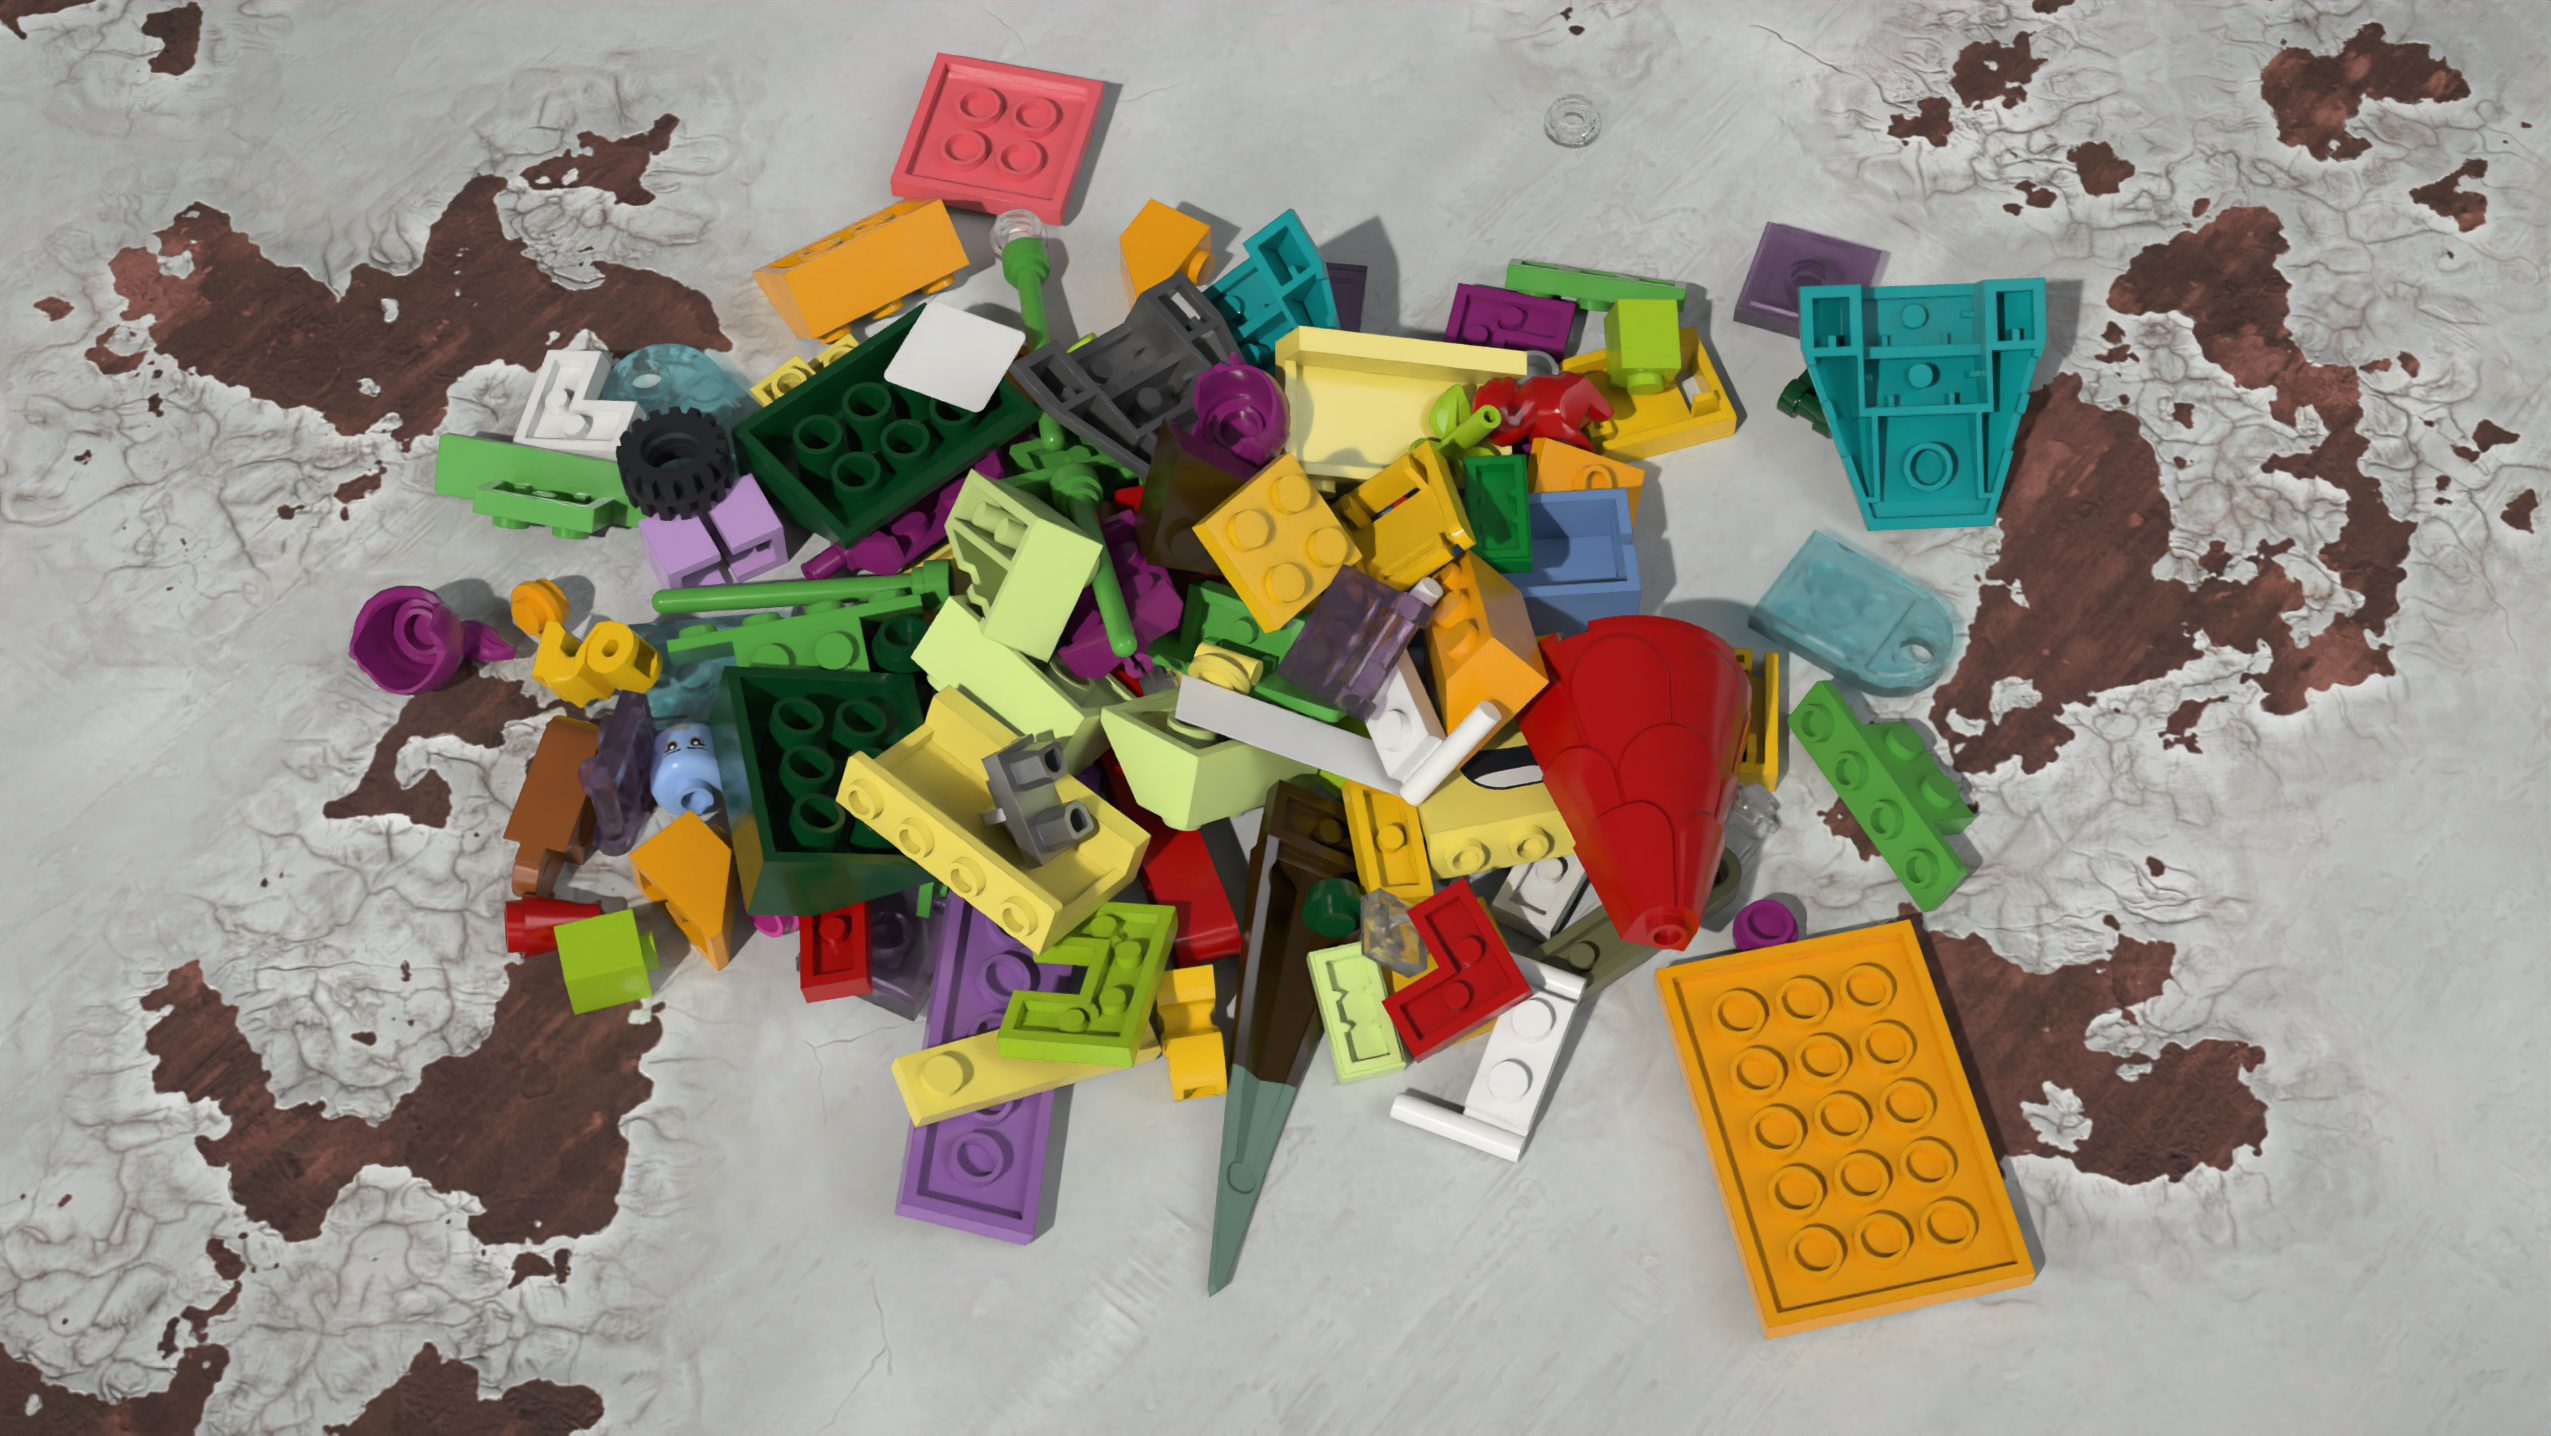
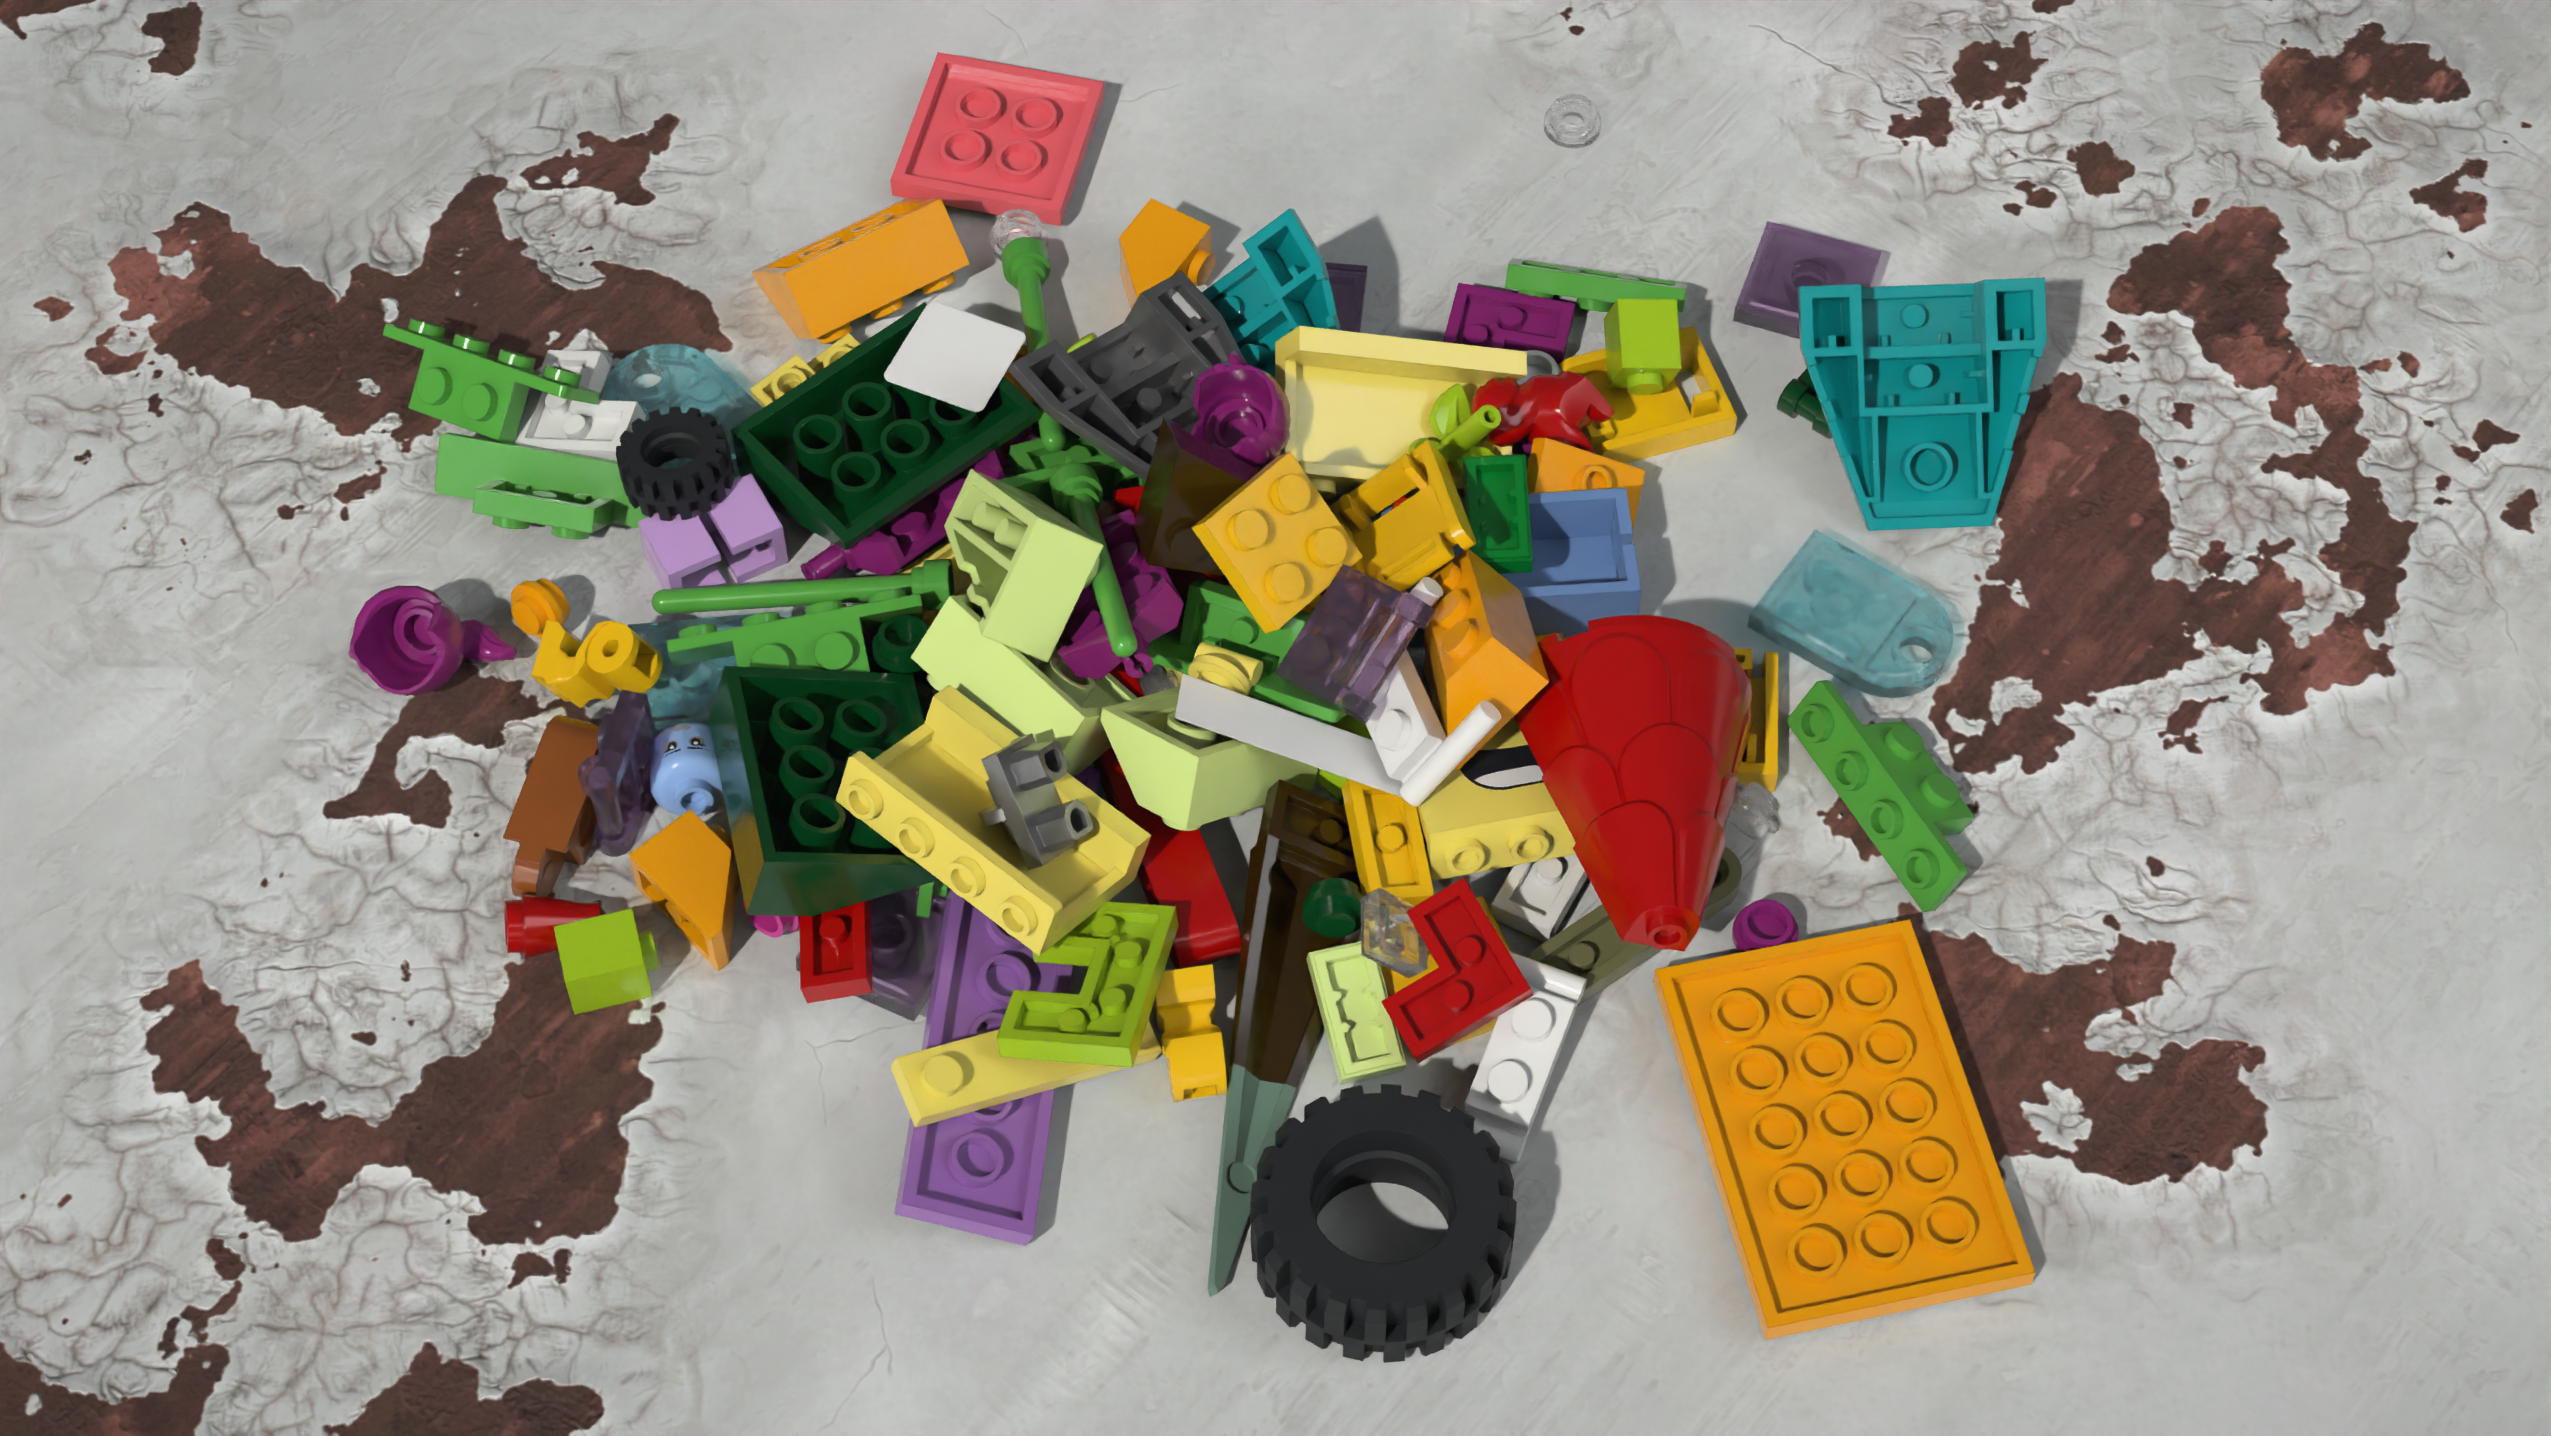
(475, 388): none -> bright green bracket
(1399, 1143): none -> black tyre

